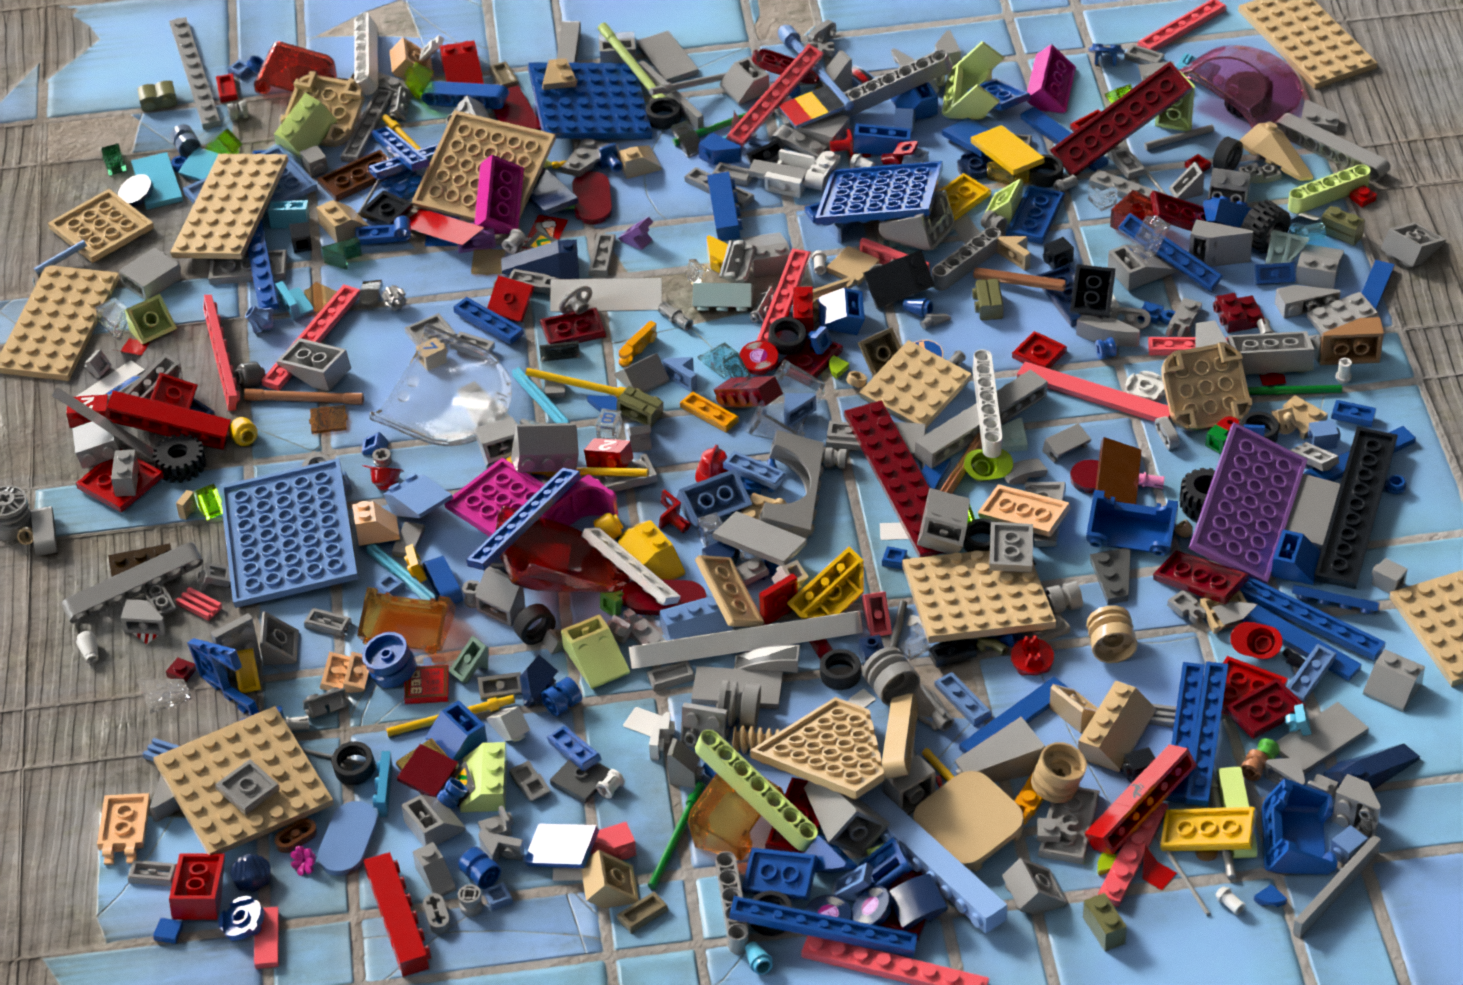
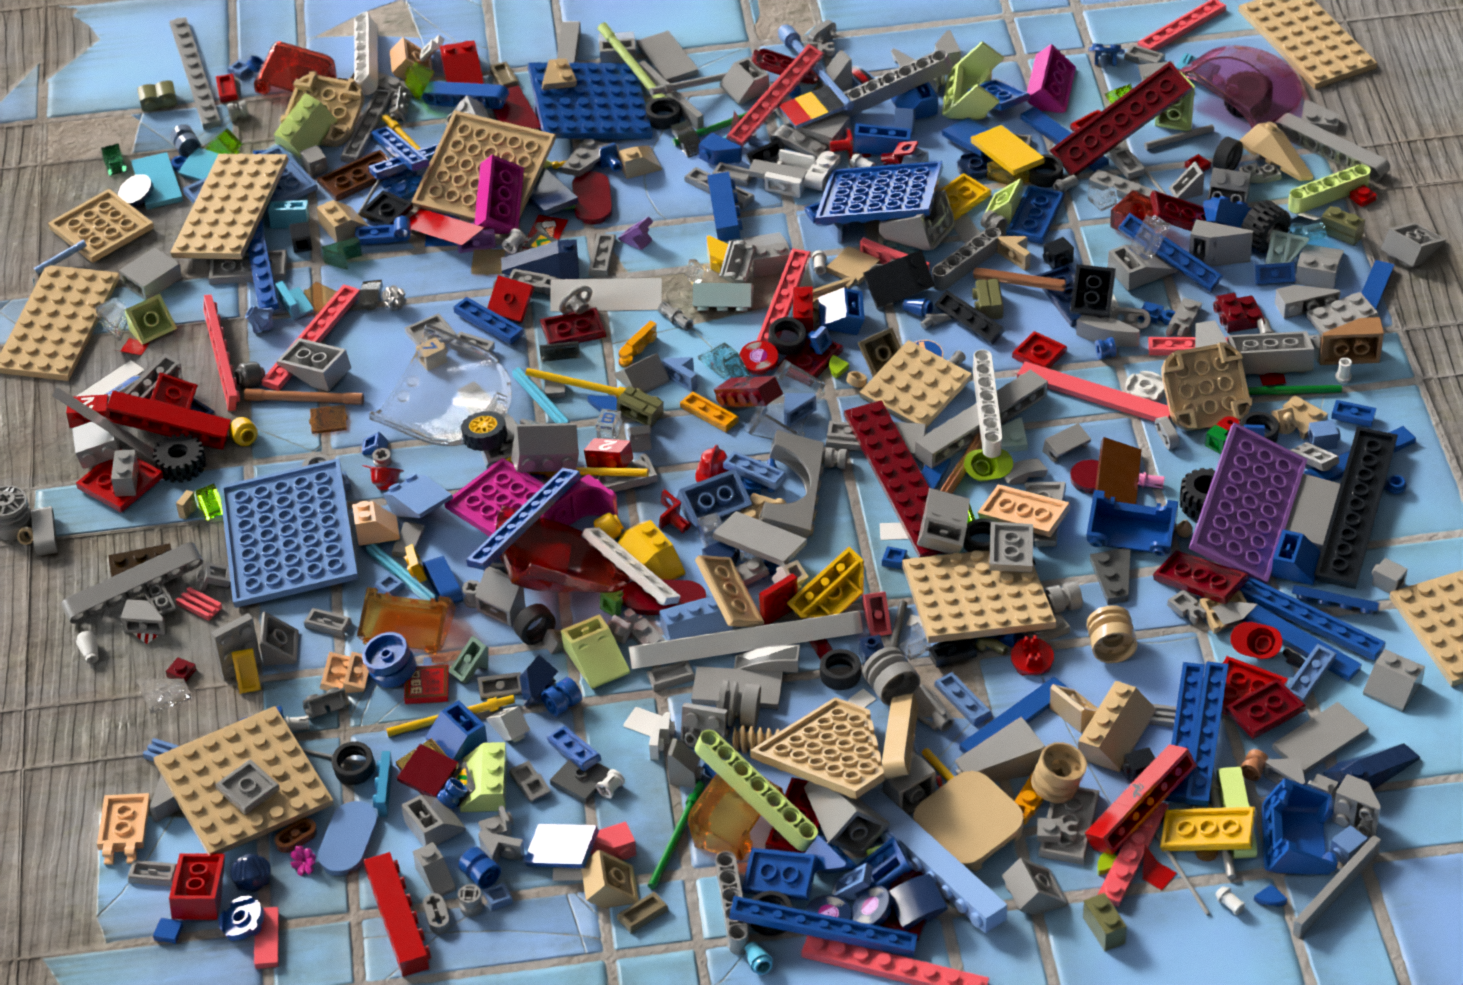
(97, 364): light grey tile -> none
(209, 660): blue wing -> none
(484, 430): none -> black wheel
(763, 304): light grey hinge -> none
(969, 317): none -> black plate
(1269, 747): bright green wheel -> none
(1299, 720): medium azure tile -> none

